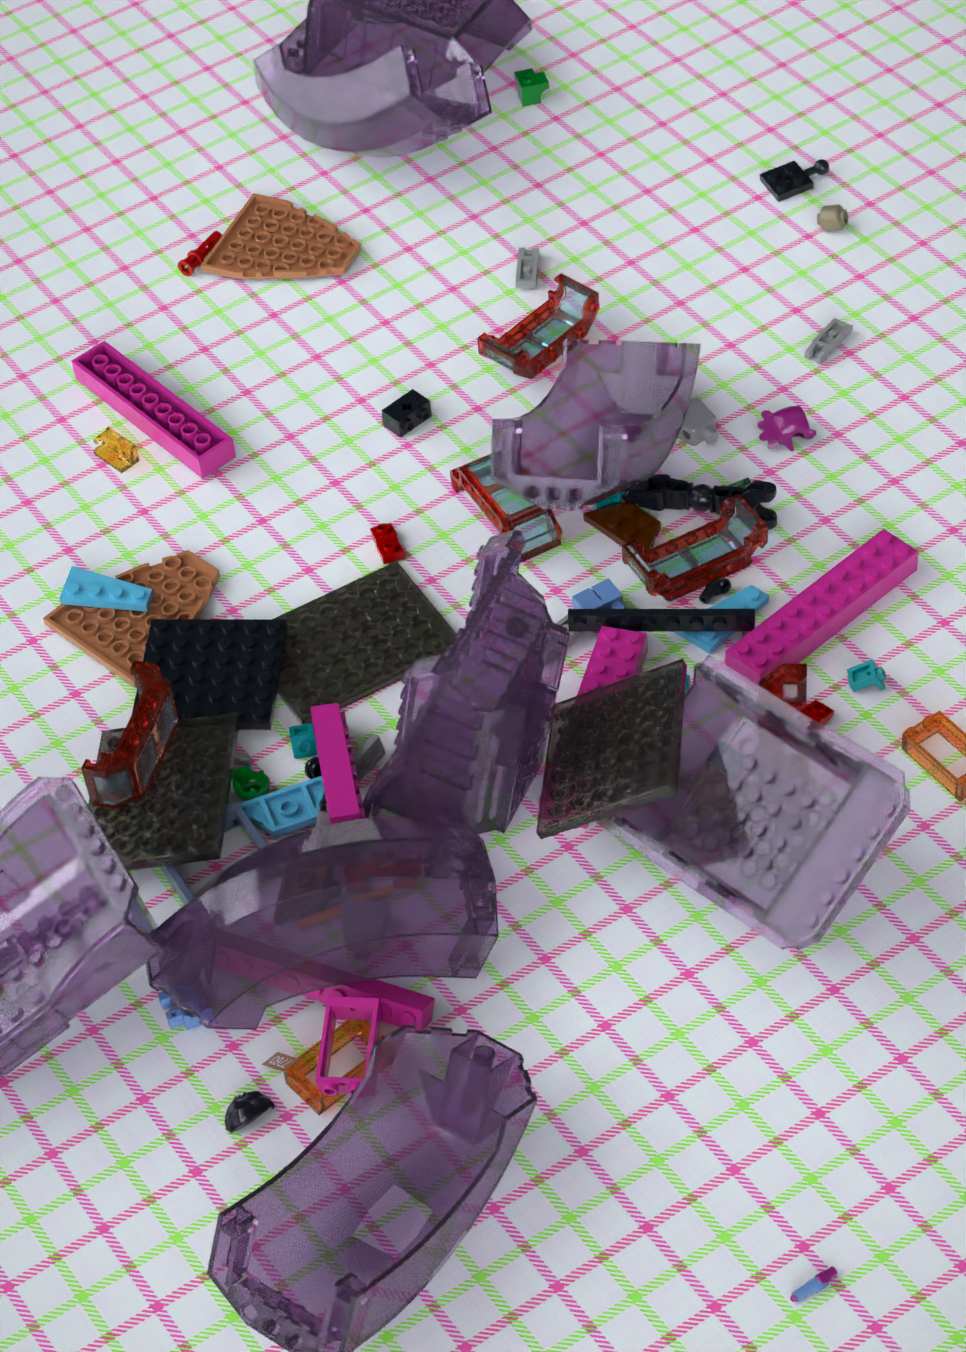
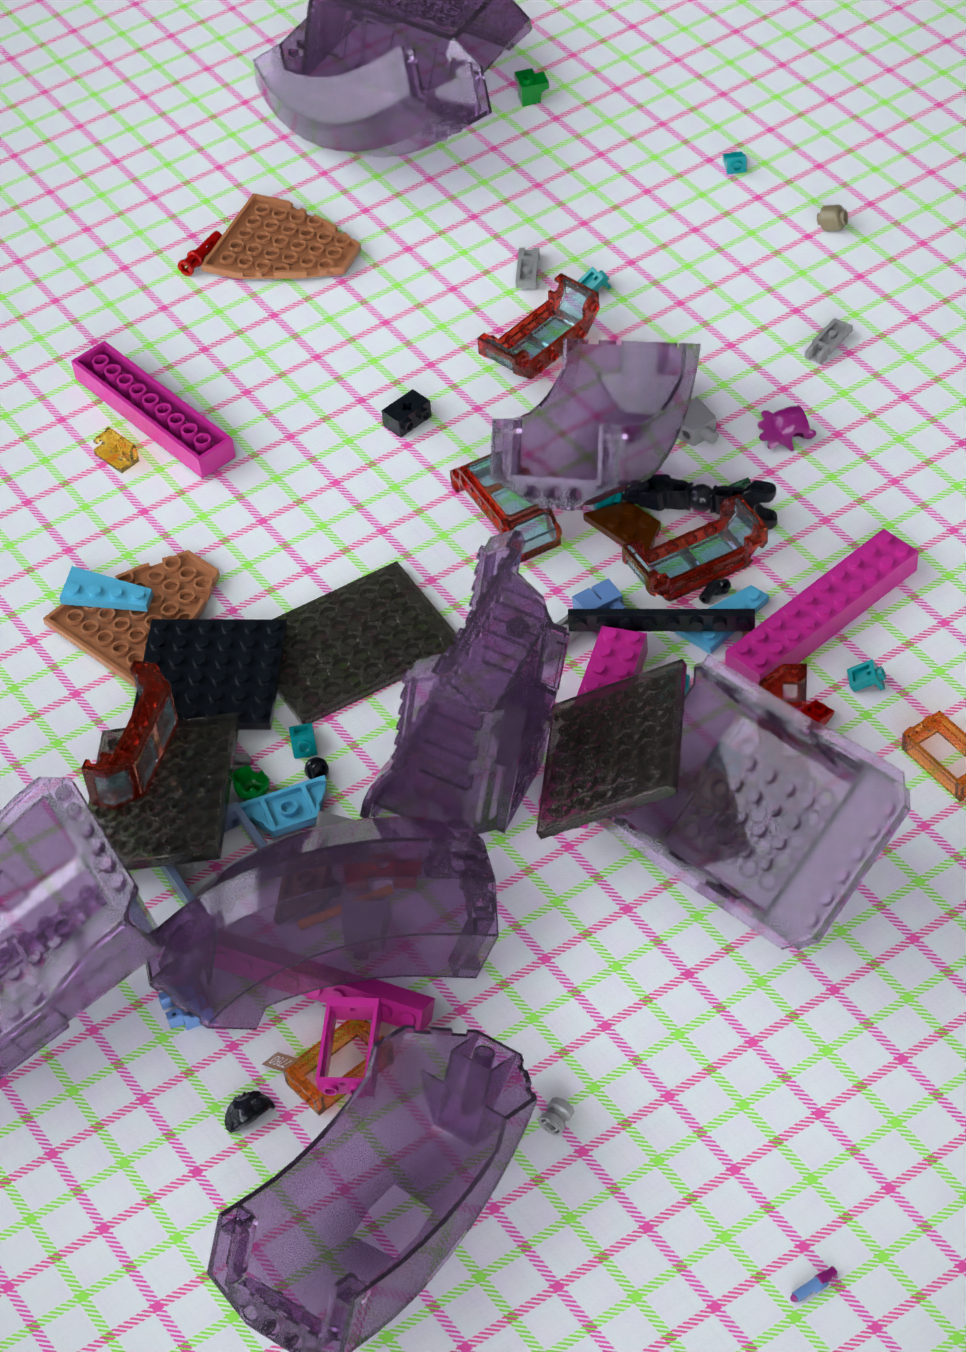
(336, 764): dark pink brick -> none
(368, 755): light grey hinge -> none
(387, 543): red slope -> none
(558, 1113): none -> light grey wheel
(595, 279): none -> teal bracket
(735, 162): none -> teal bracket
(798, 179): black plate -> none

